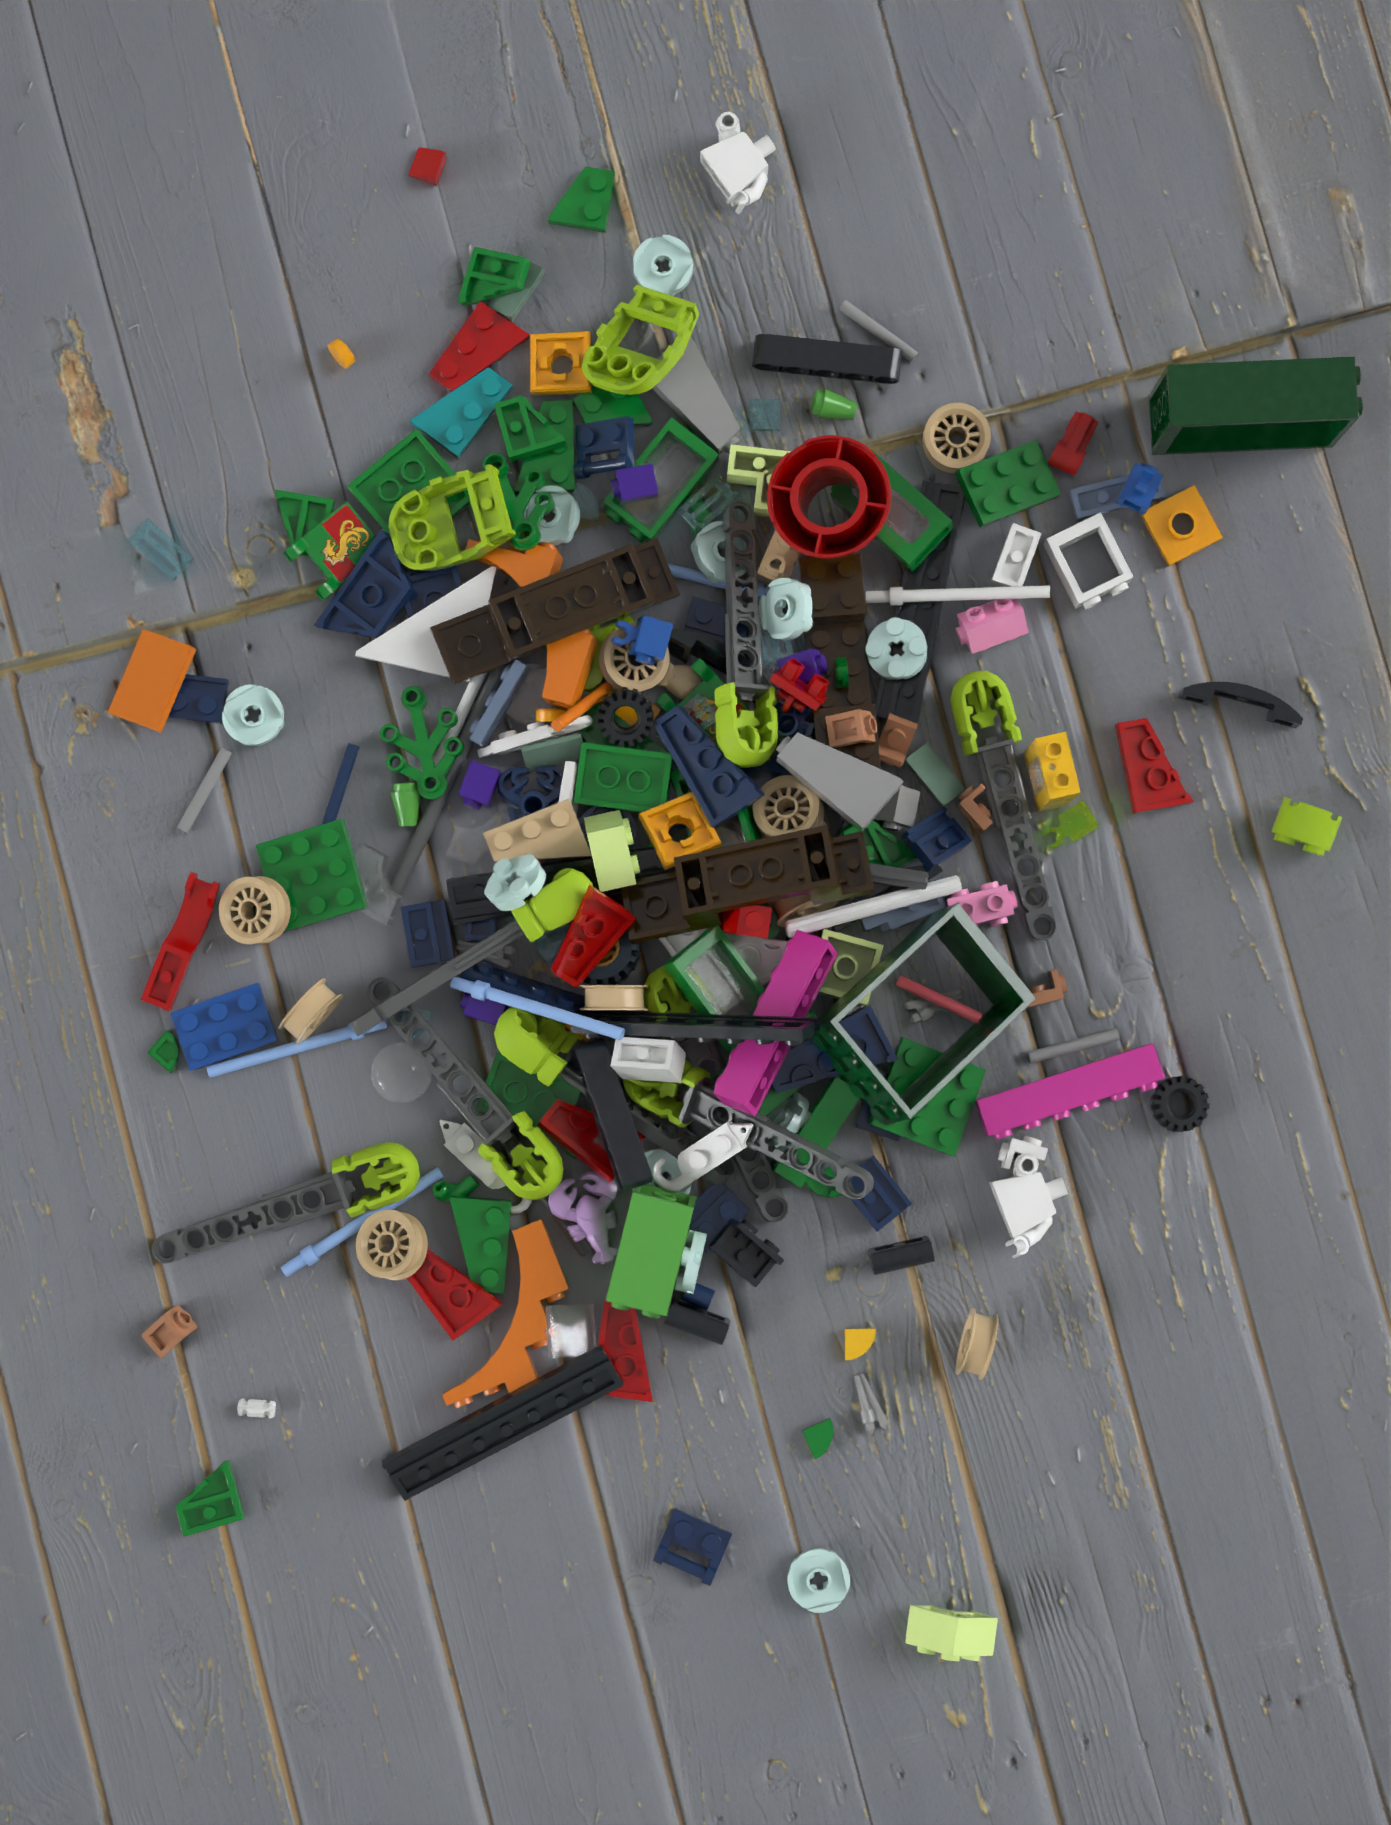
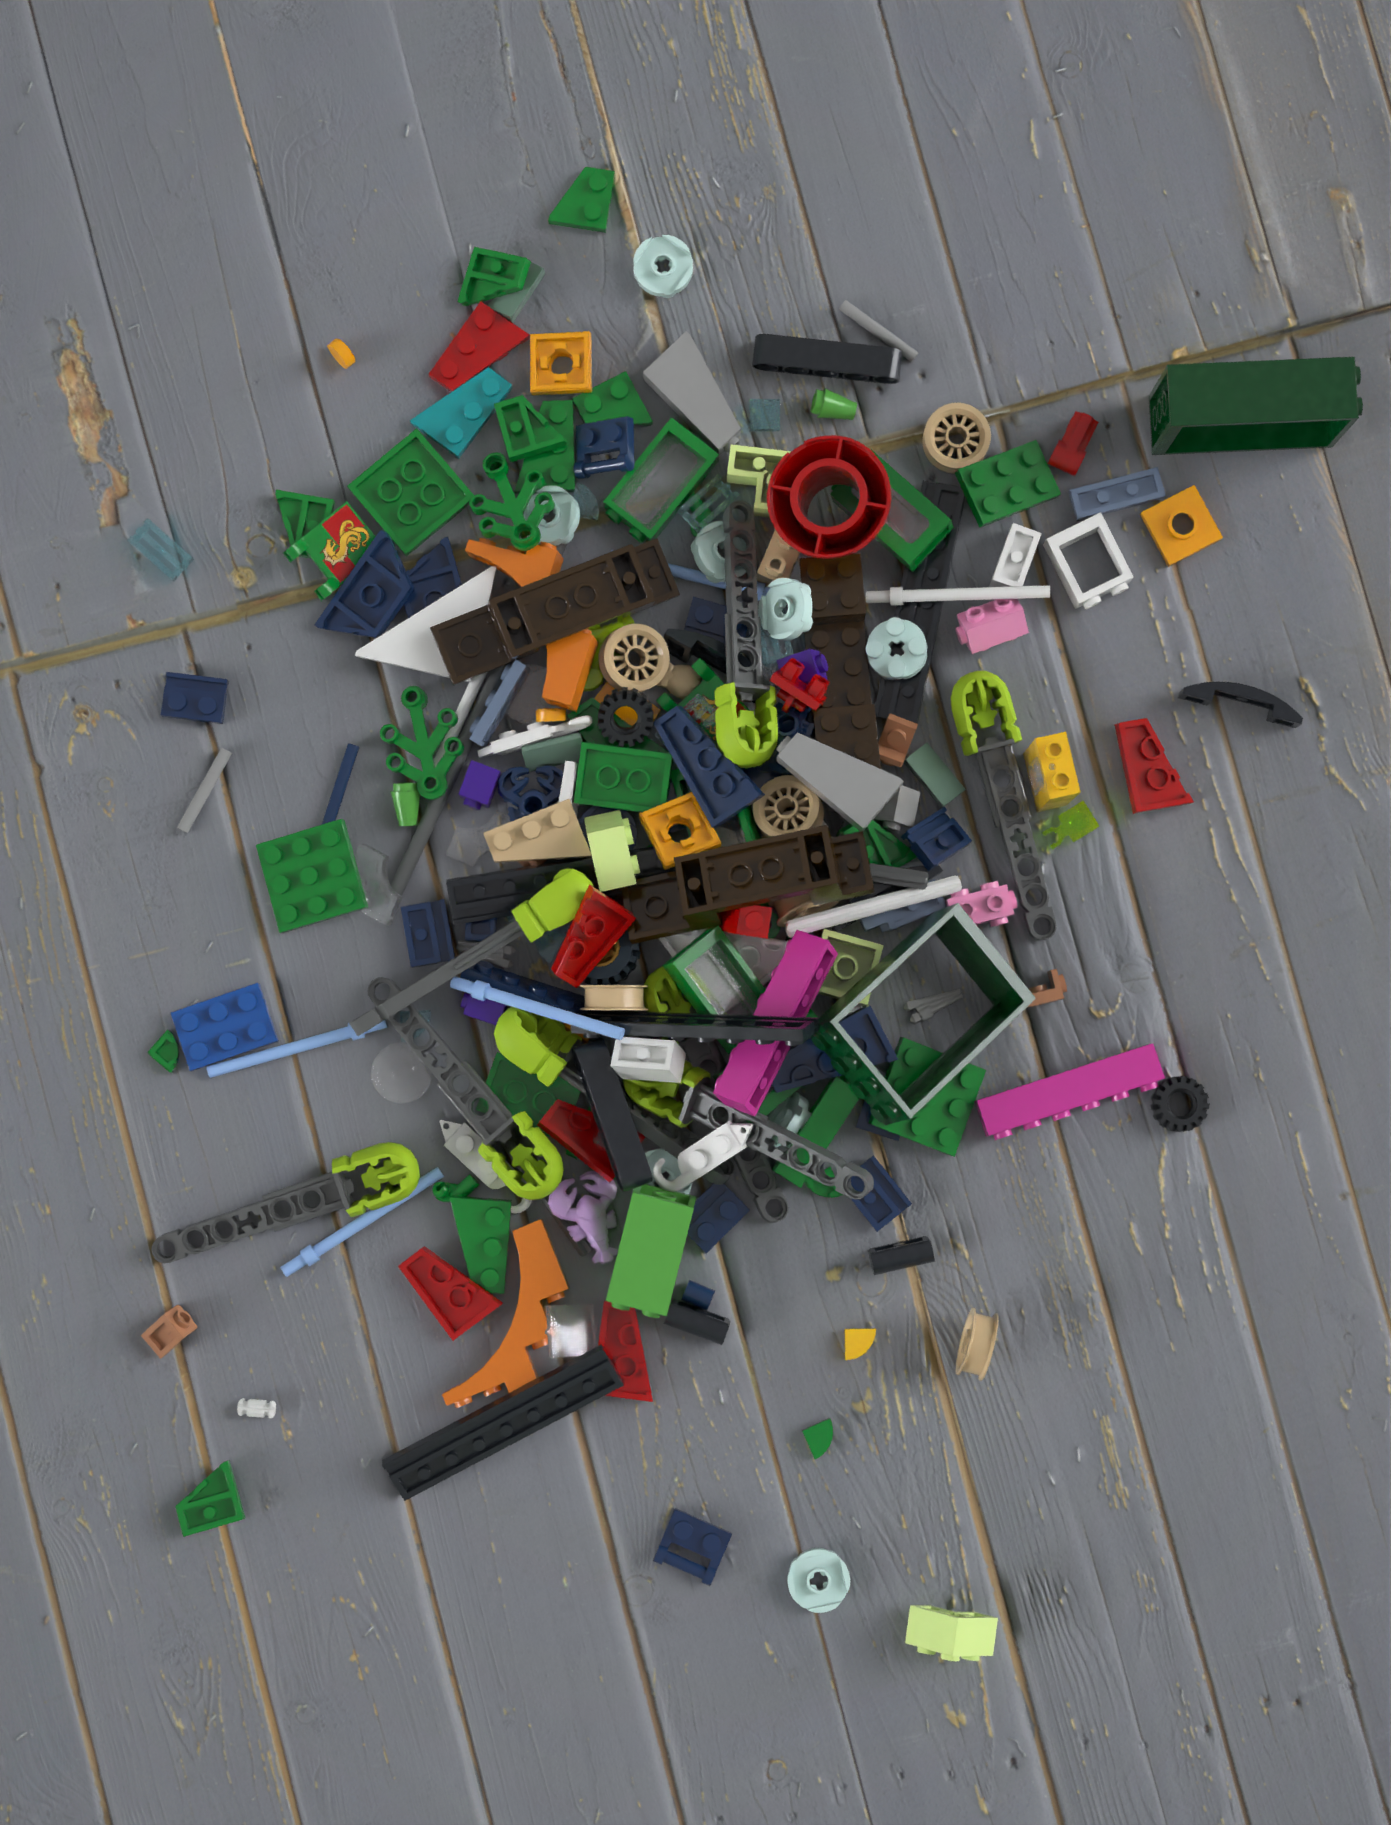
(152, 680): orange tile -> none
(181, 943): red piece -> none
(238, 903): tan wheel -> none
(269, 722): light aqua plate -> none
(310, 1011): tan wheel -> none
(374, 1243): tan wheel -> none
(425, 529): lime slope -> none
(428, 165): red slope -> none
(514, 881): light aqua plate -> none
(581, 707): orange bar -> none
(628, 371): lime slope -> none
(635, 484): dark purple brick -> none
(647, 638): blue brick -> none
(690, 1261): light aqua plate -> none
(737, 162): white torso -> none
(745, 1251): black bracket -> none
(841, 672): green tile -> none
(851, 728): nougat bracket -> none
(869, 1406): light grey piece -> none
(939, 999): coral bar -> none
(975, 813): nougat bracket -> none
(1027, 1202): white torso -> none
(1028, 1145): white bracket -> none
(1073, 1045): light grey piece -> none
(1140, 488): blue brick -> none
(1306, 826): lime brick -> none

